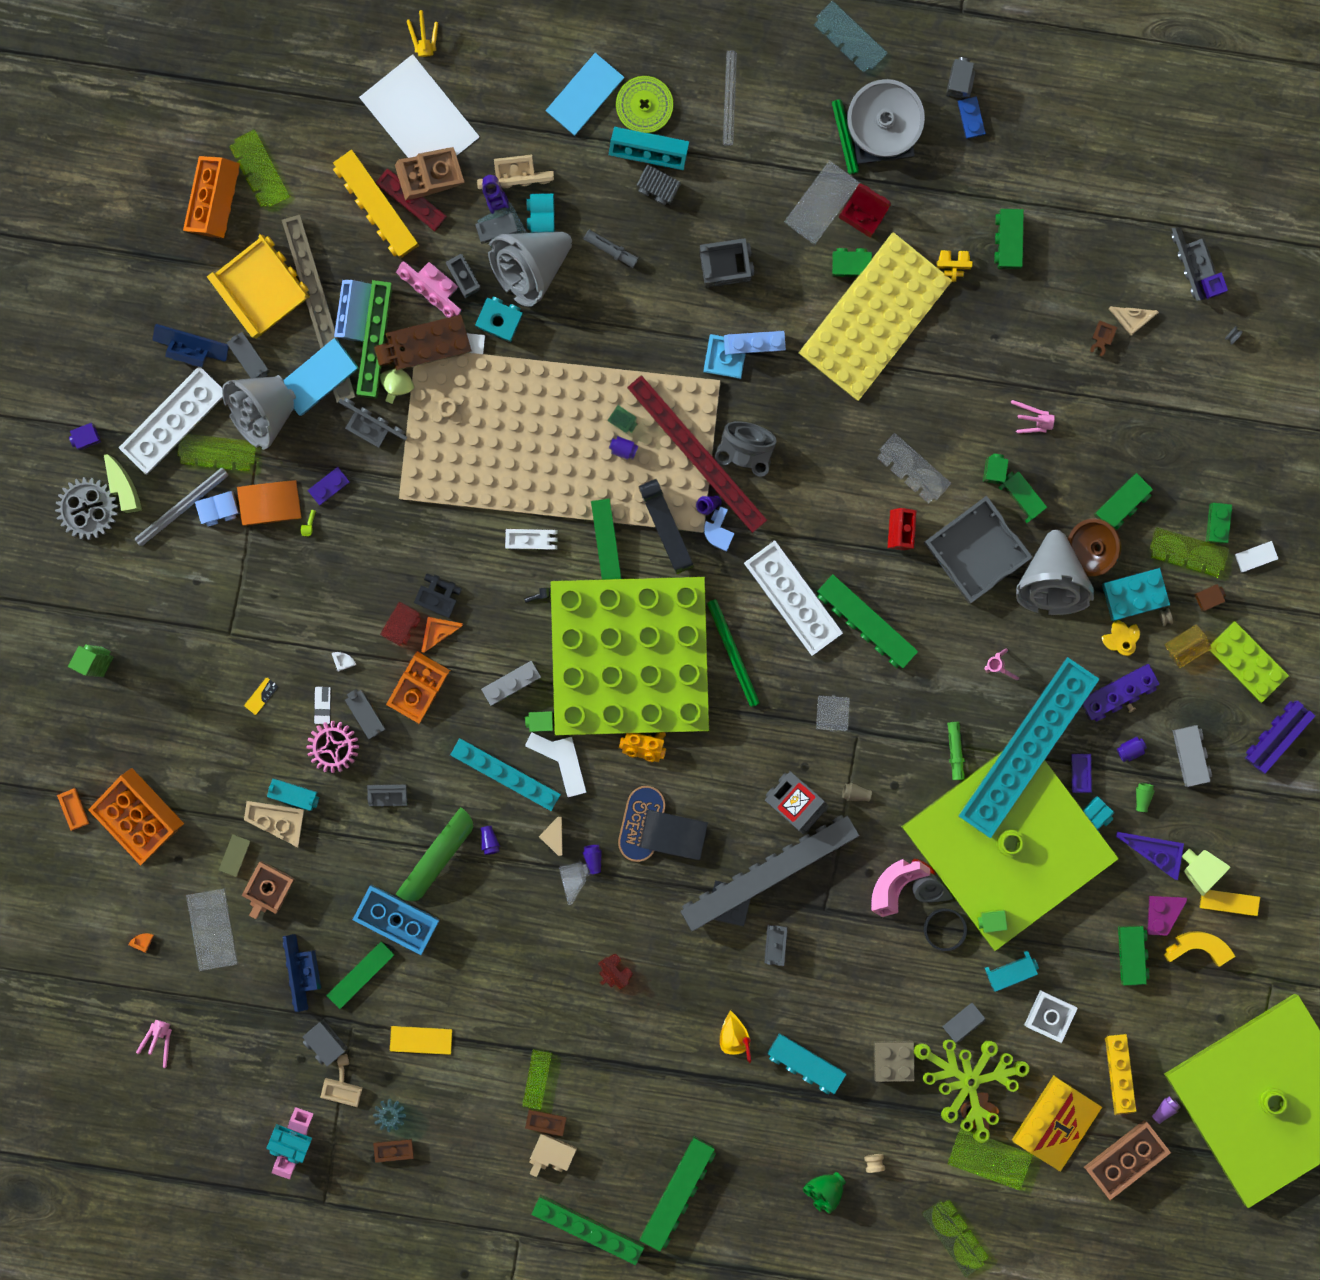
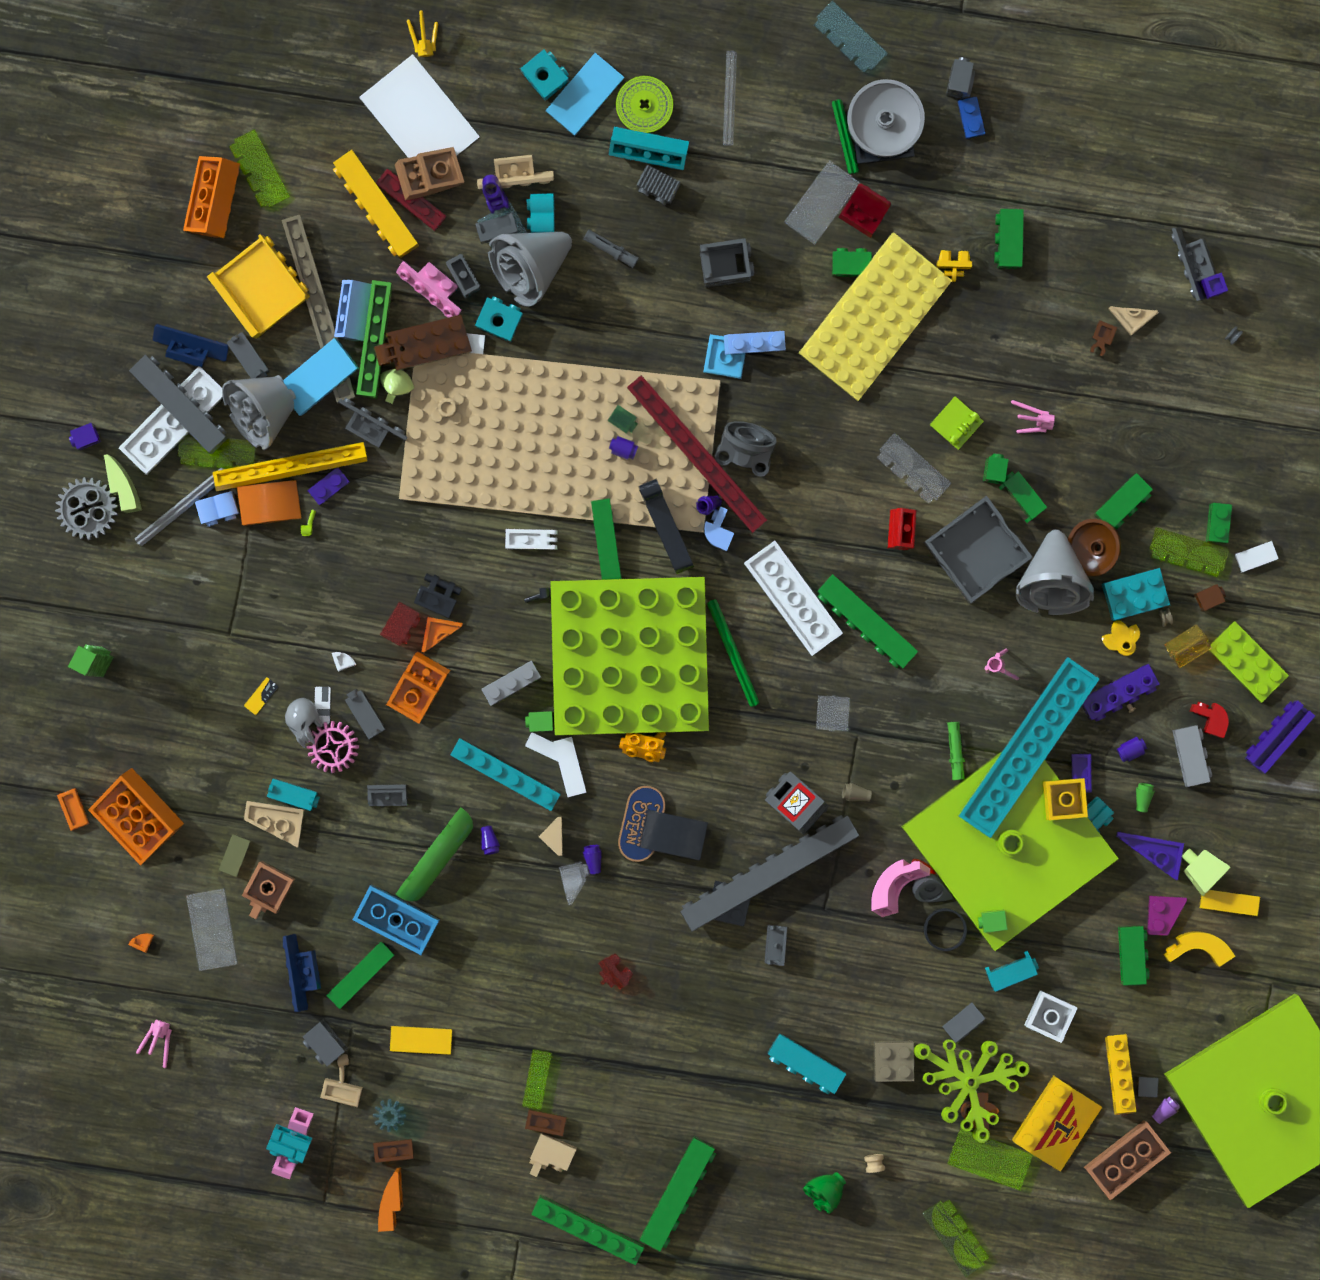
(182, 408): none -> dark grey brick
(289, 466): none -> yellow plate
(299, 717): none -> light grey helmet
(391, 1202): none -> orange slope
(545, 63): none -> teal brick
(734, 1037): yellow piece -> none
(956, 423): none -> lime hinge
(1065, 799): none -> yellow brick
(1147, 1086): none -> dark grey tile
(1216, 721): none -> red brick

